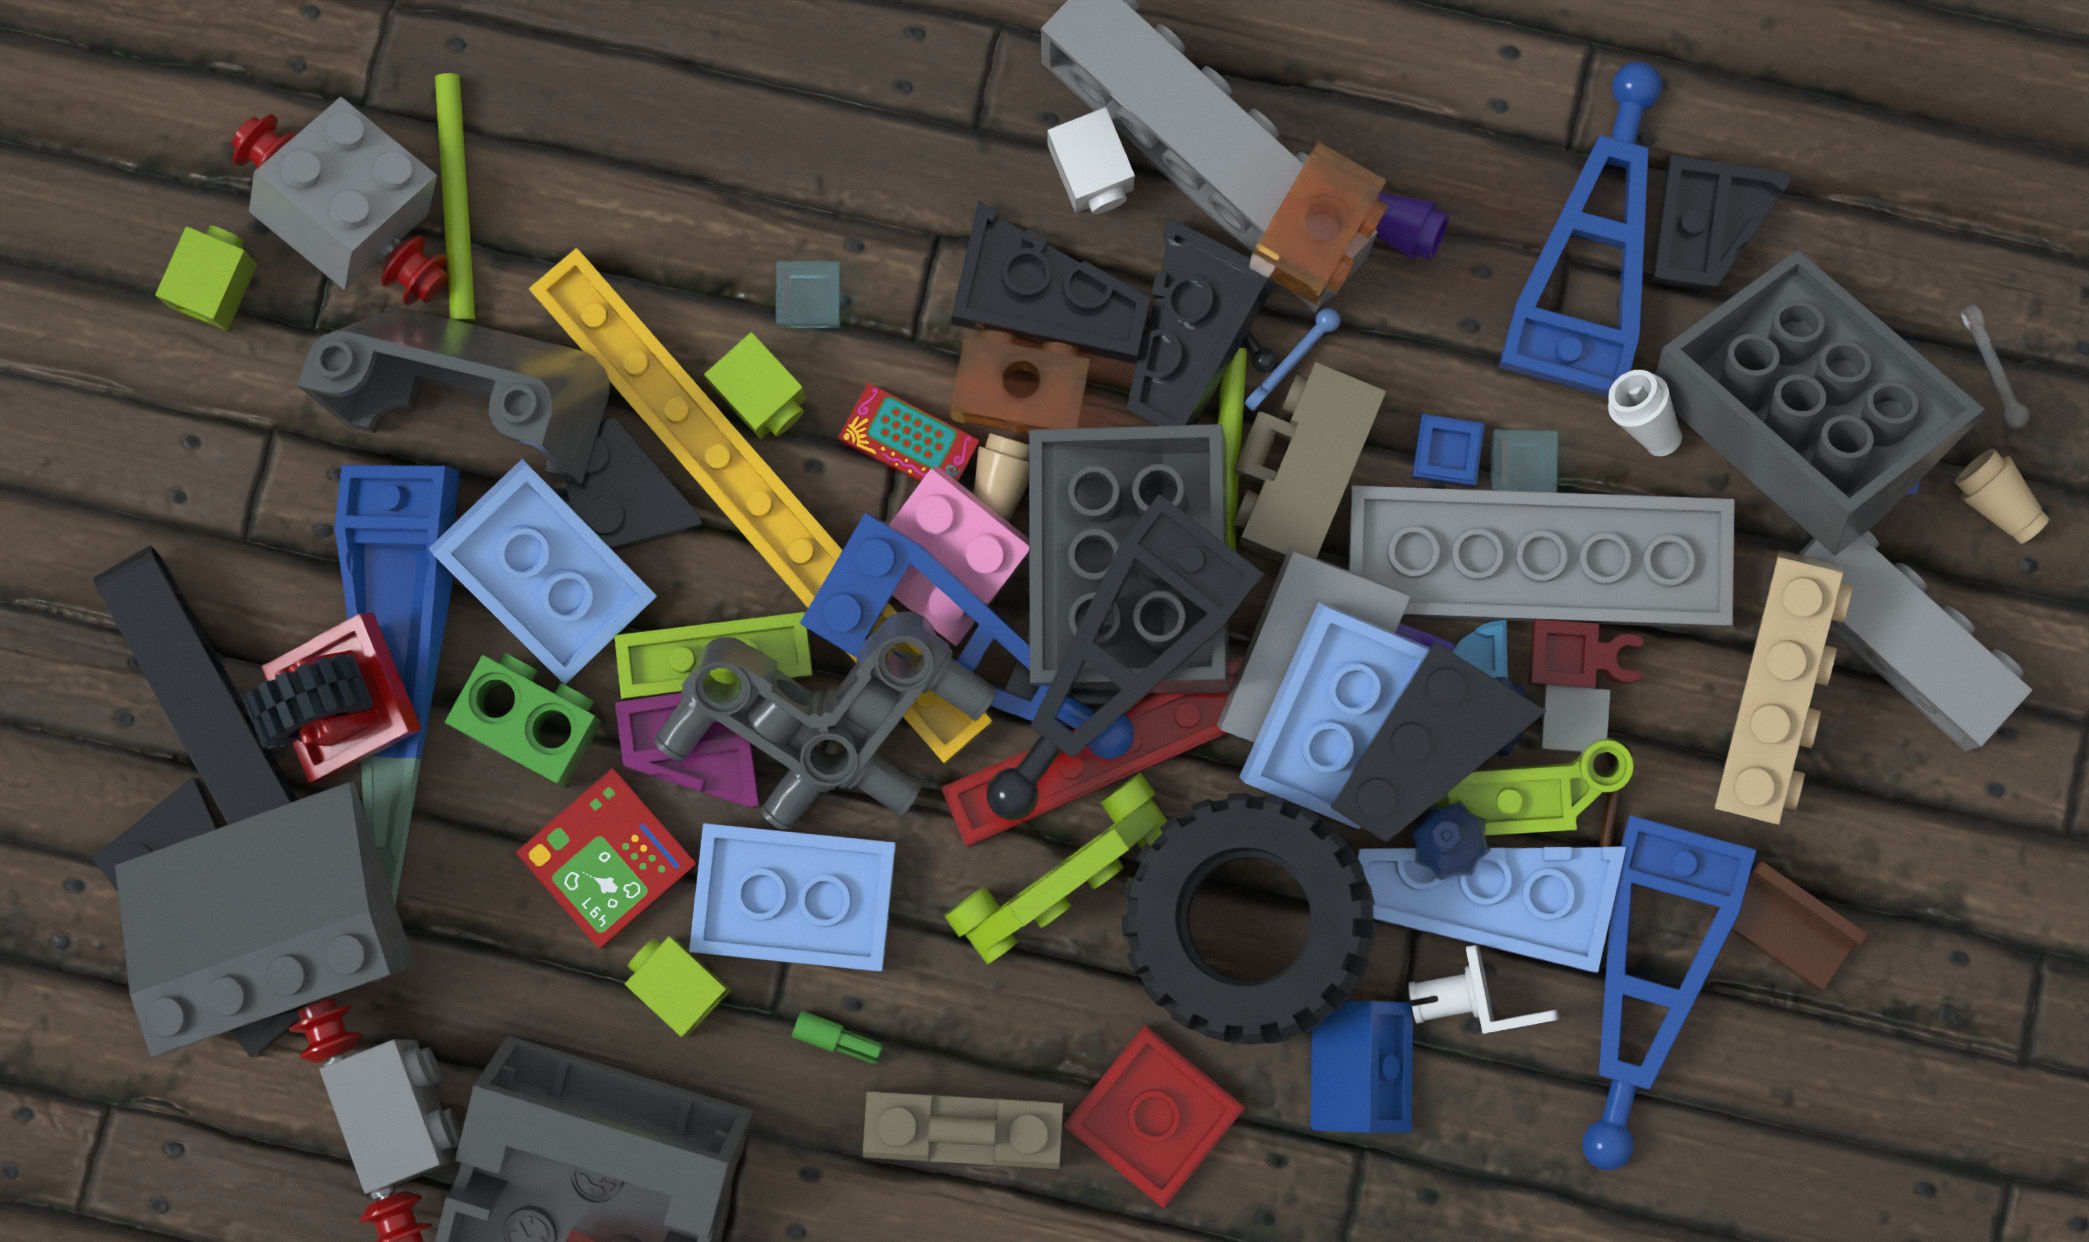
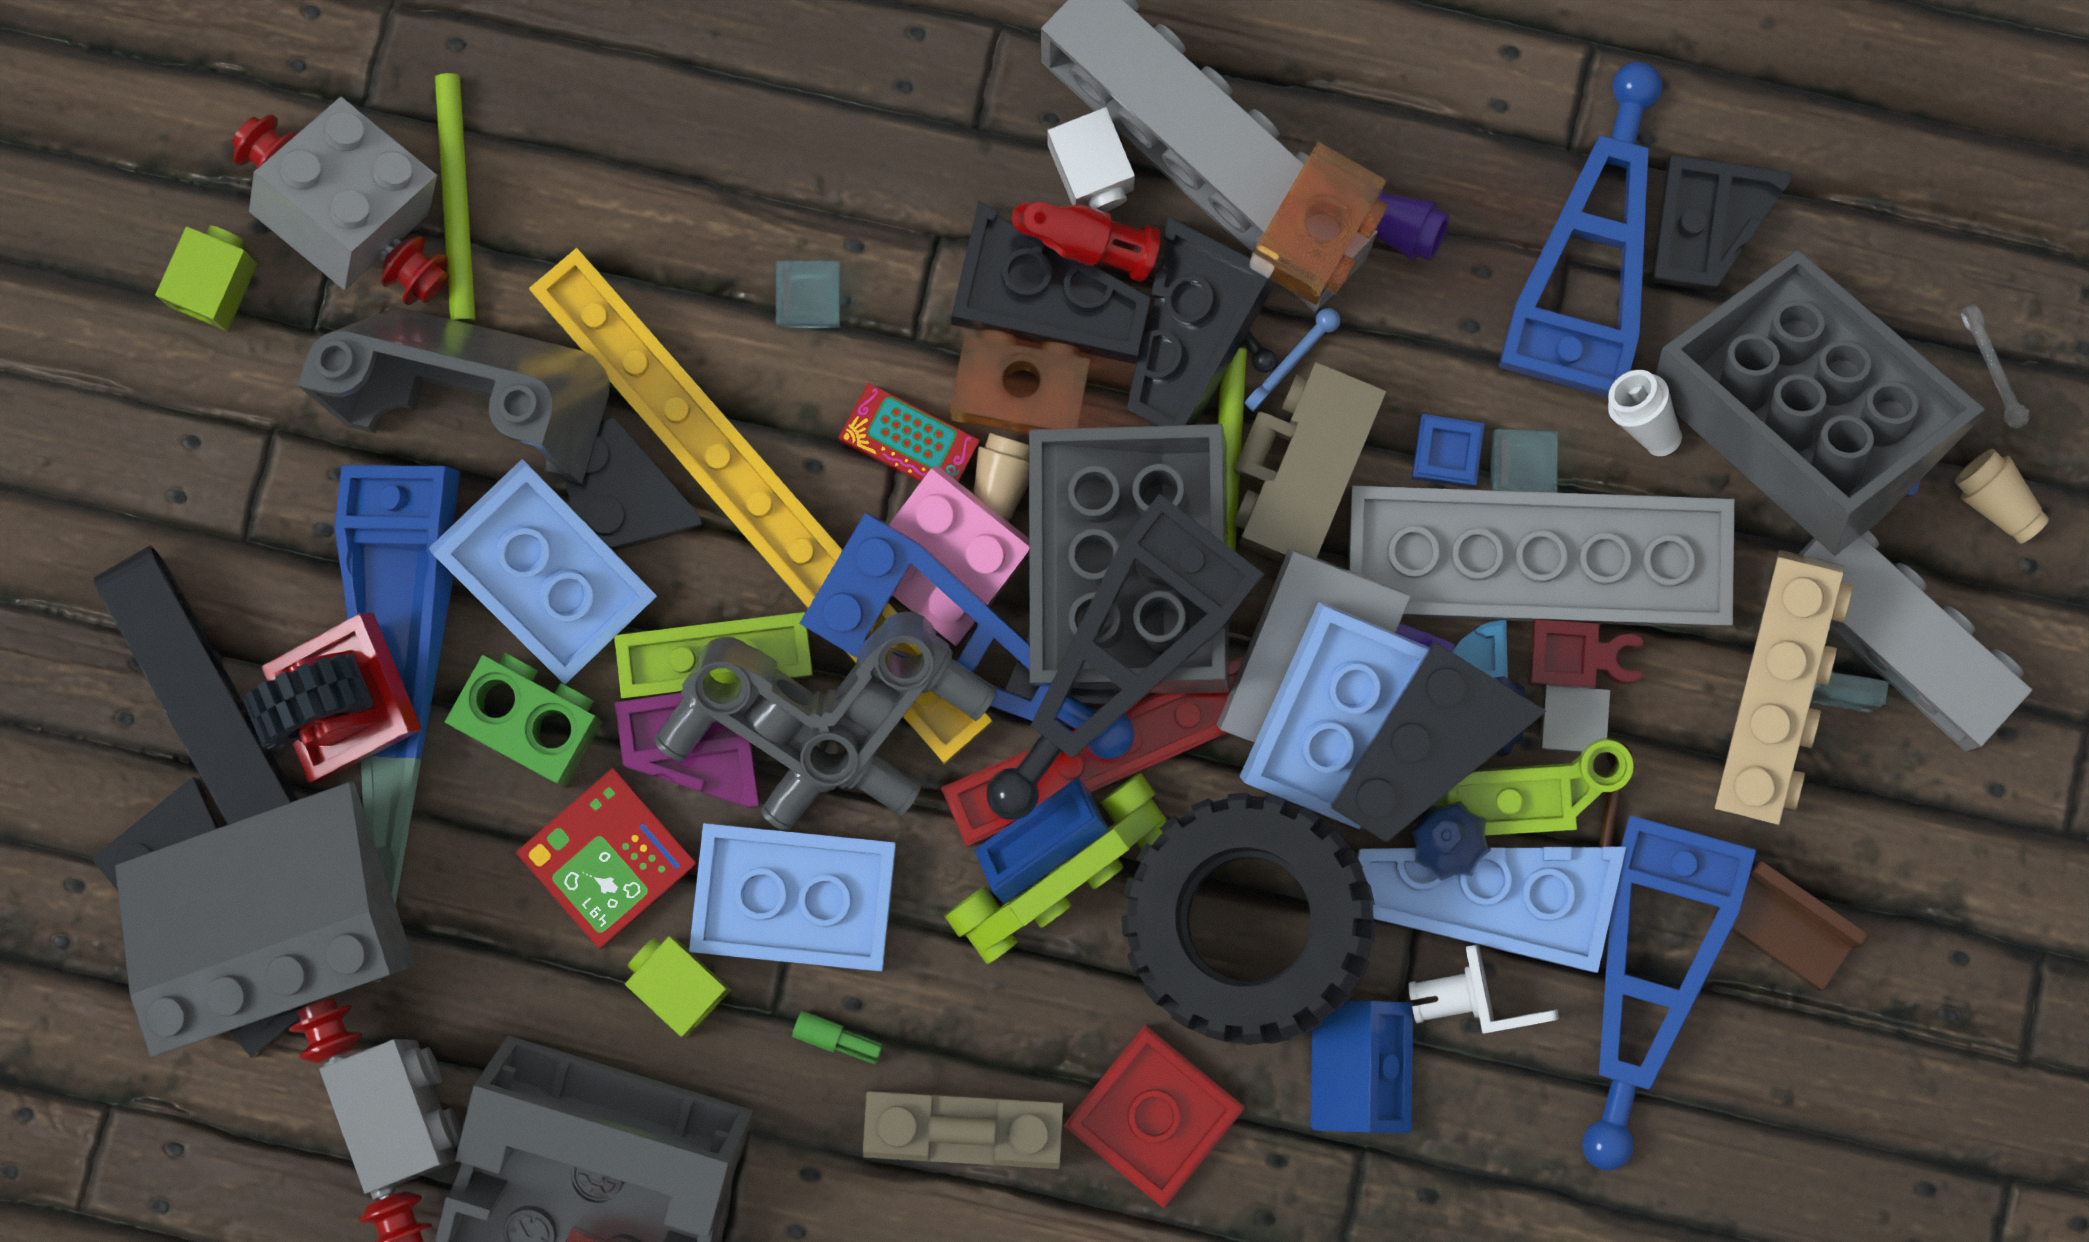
(757, 388): lime brick -> none
(1041, 840): none -> blue tile
(1087, 236): none -> red piece
(1851, 692): none -> clear light blue tile

